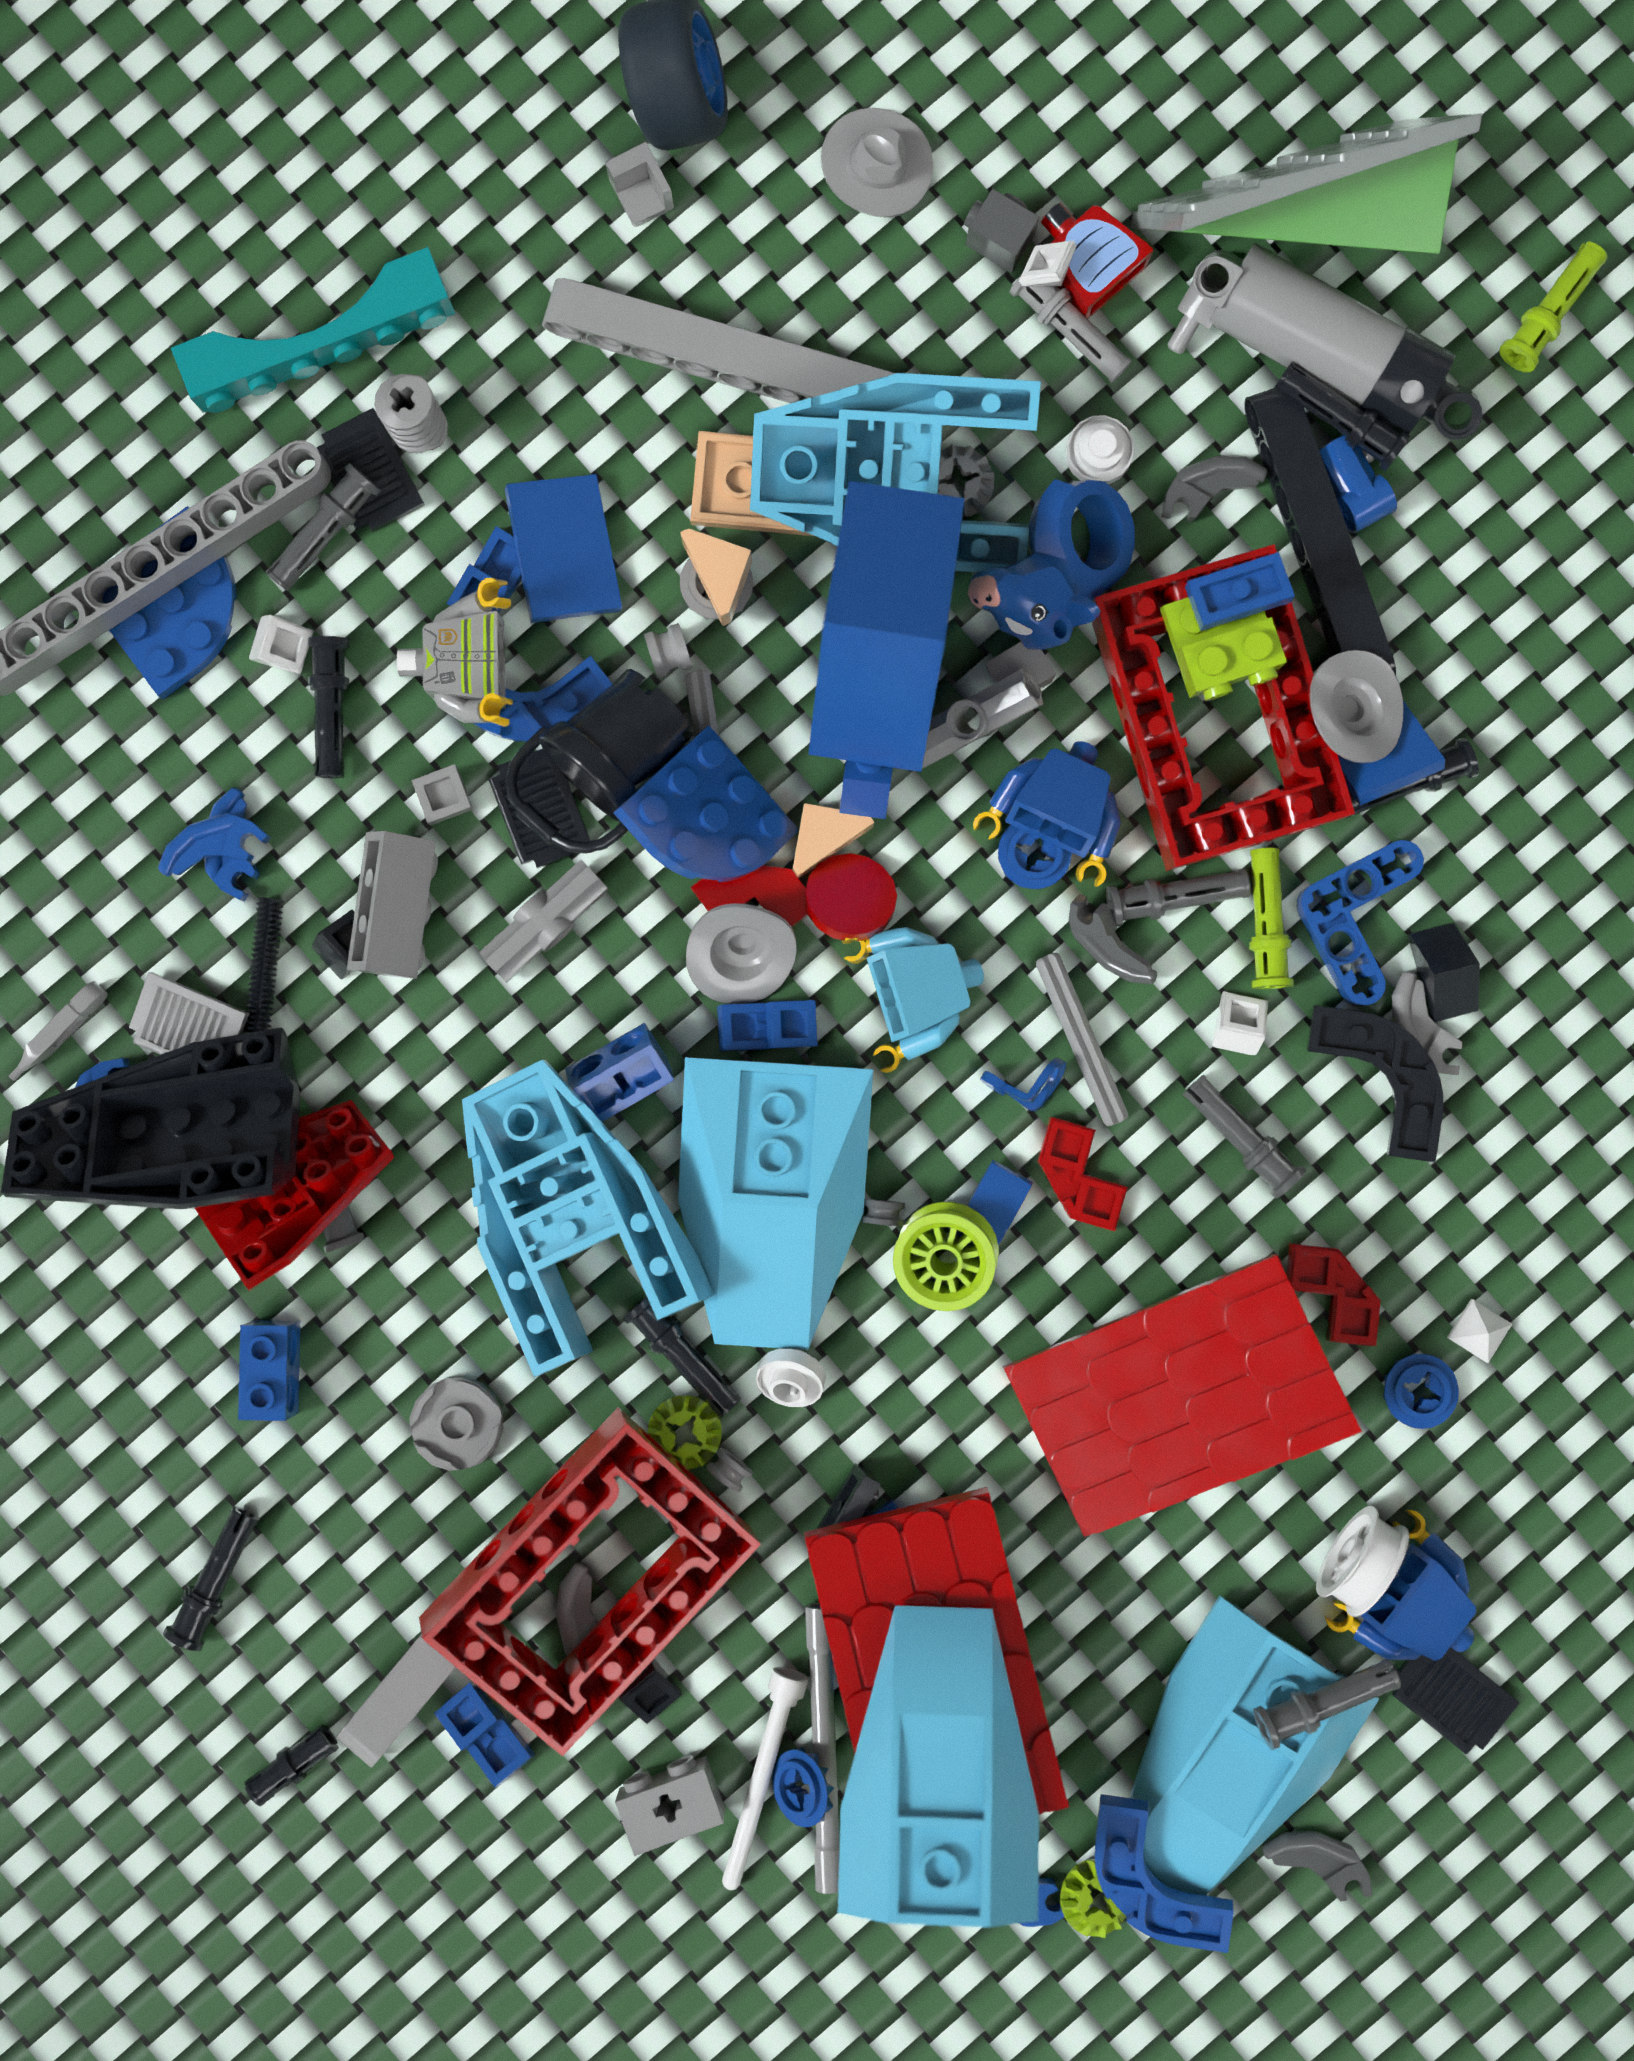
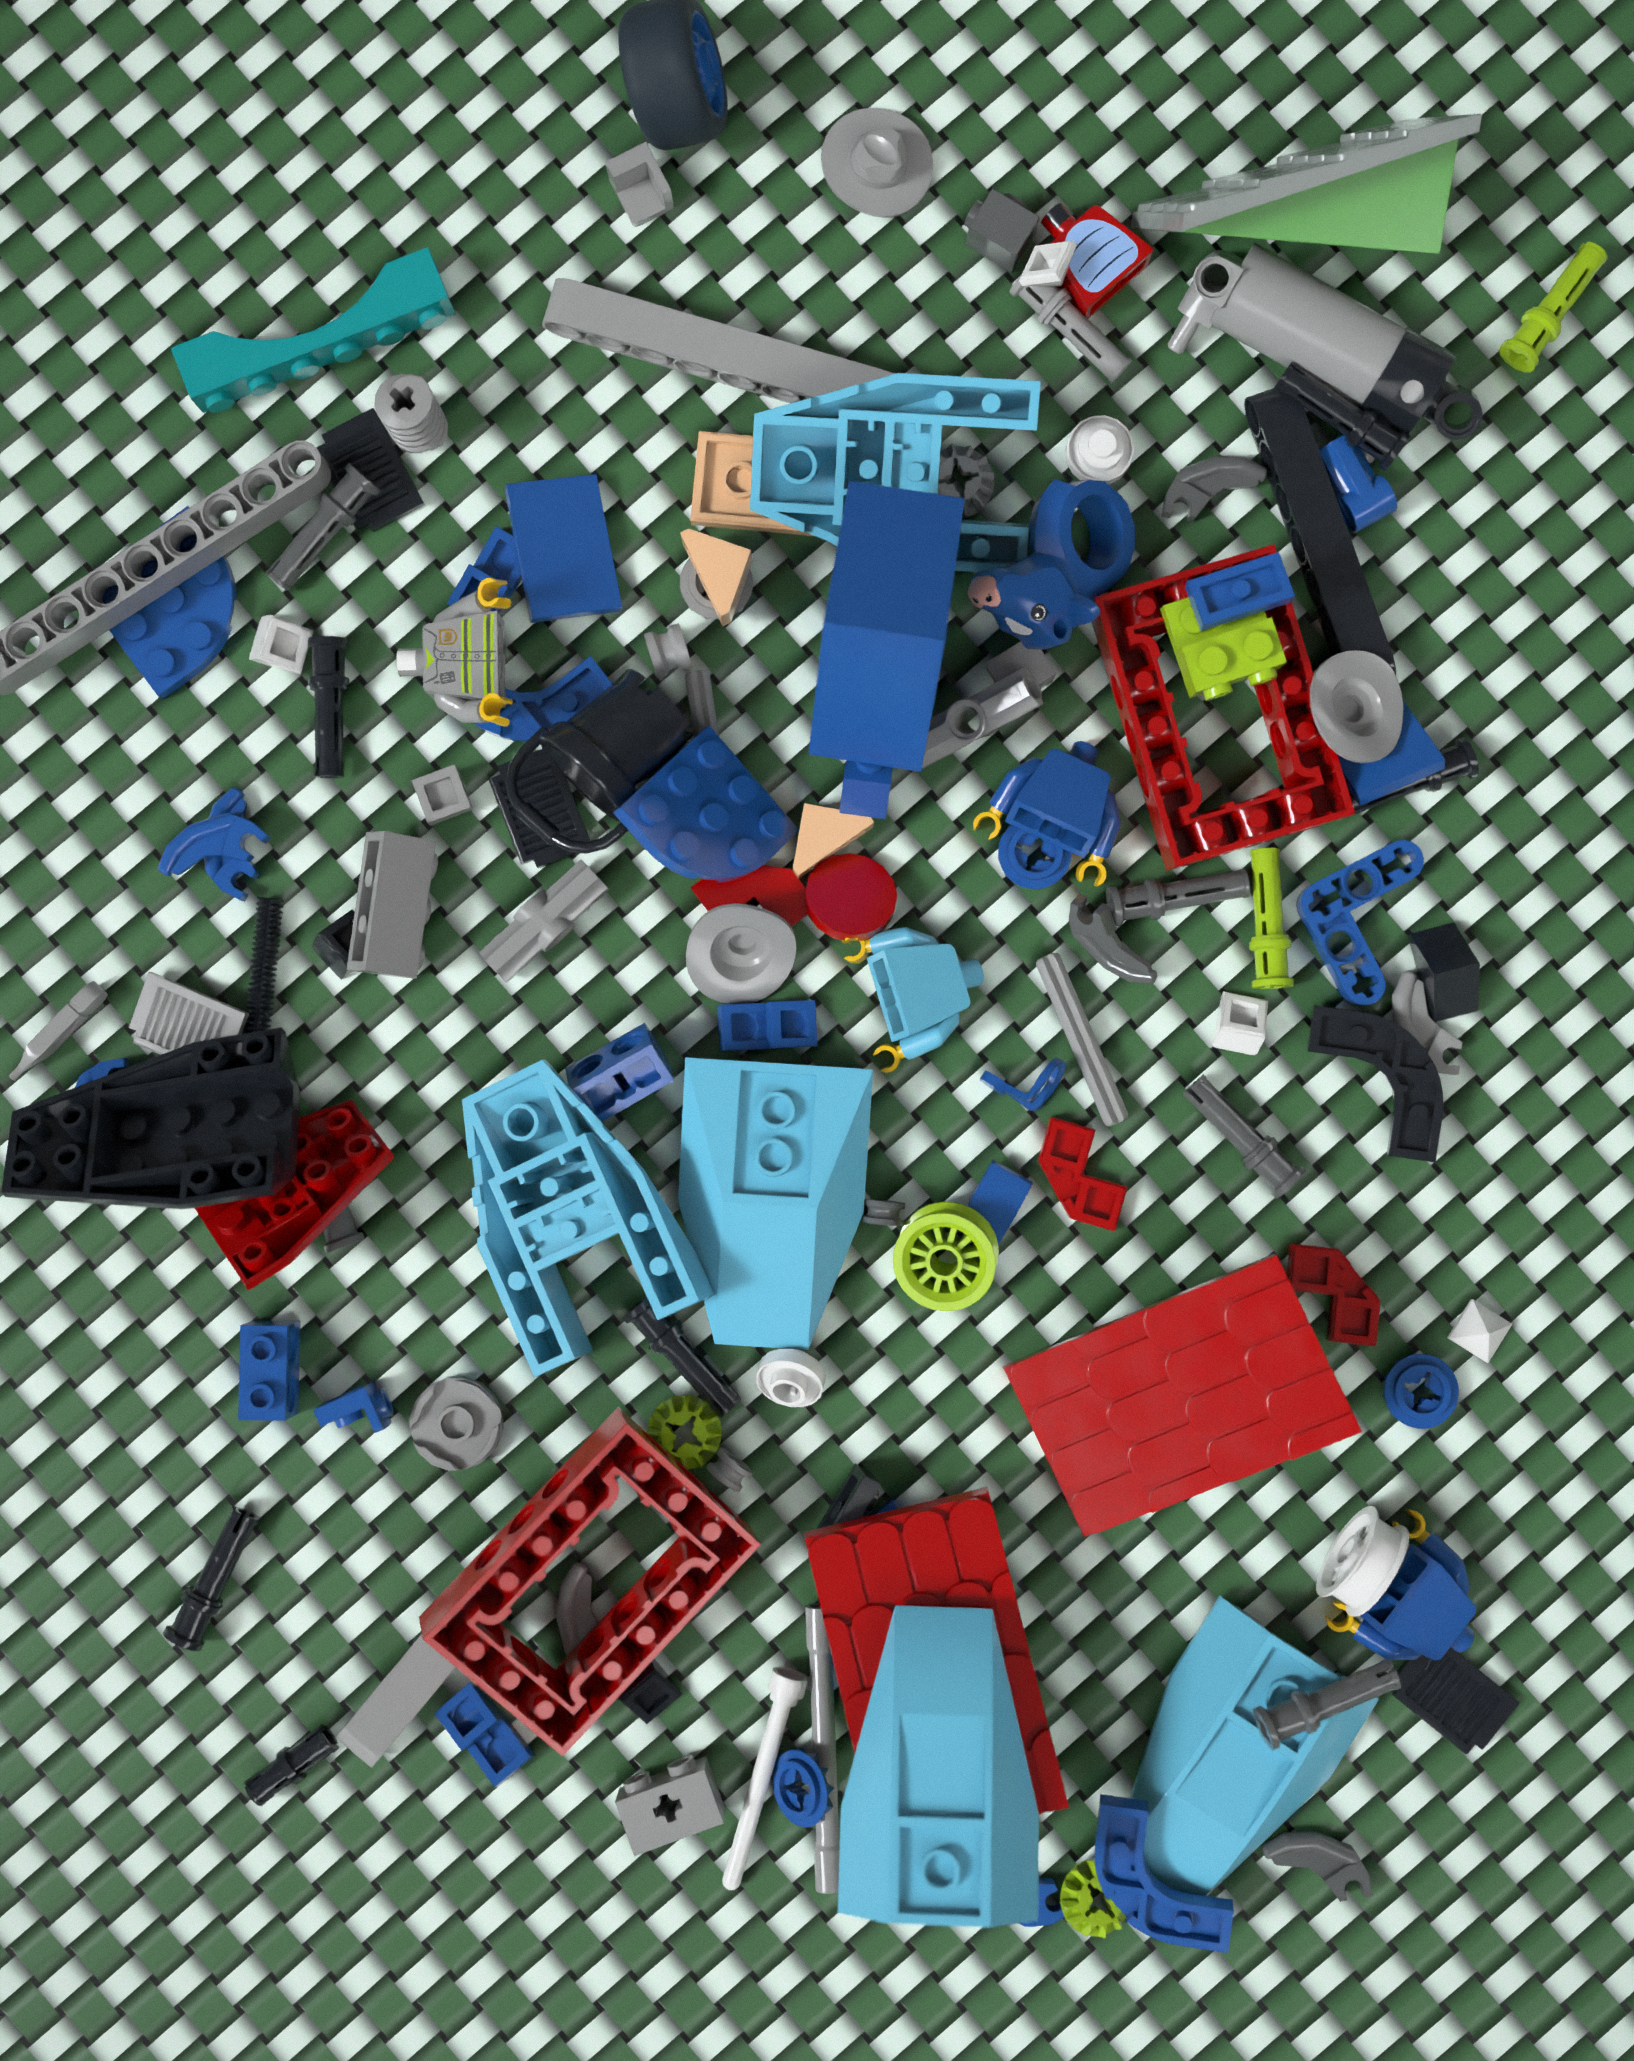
(348, 1406): none -> blue bracket

